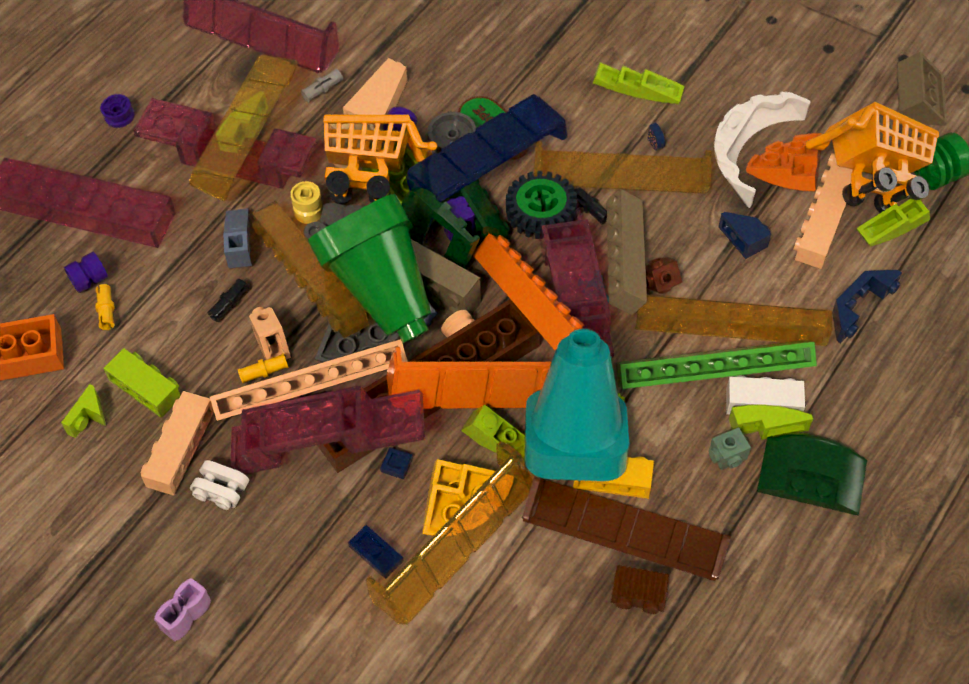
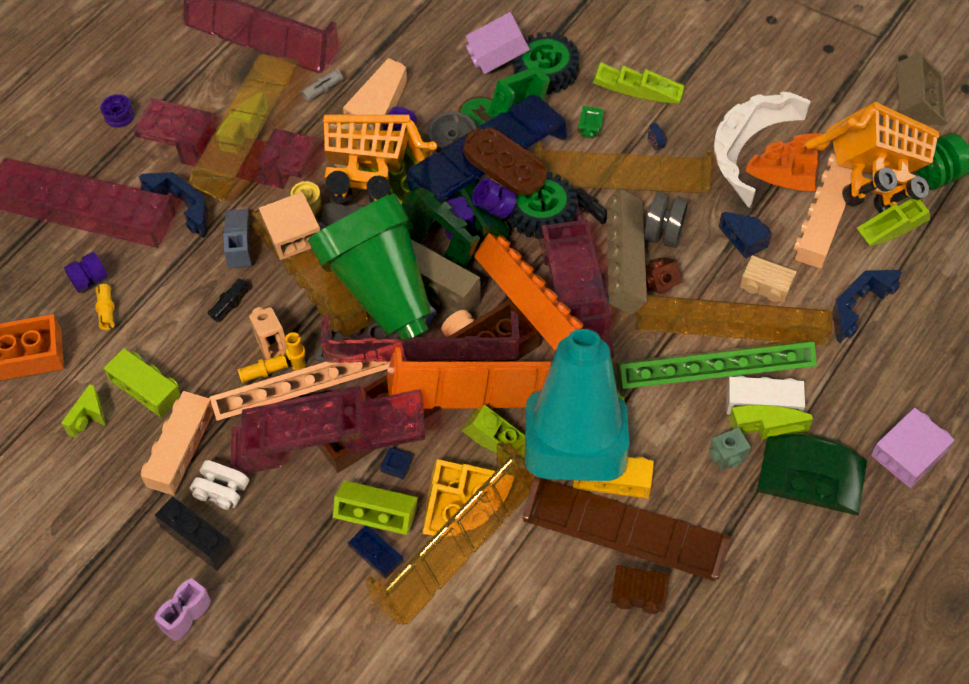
(171, 183): none -> dark blue slope
(194, 533): none -> black brick
(289, 224): none -> light nougat brick
(295, 351): none -> yellow pin
(375, 507): none -> lime brick
(420, 347): none -> clear pink piece
(494, 198): none -> dark purple wheel
(496, 43): none -> lavender brick
(504, 161): none -> reddish brown tile
(517, 88): none -> green panel
(553, 57): none -> wheel
(590, 122): none -> green bracket
(666, 219): none -> dark grey wheel
(768, 279): none -> tan brick
(912, 447): none -> lavender brick

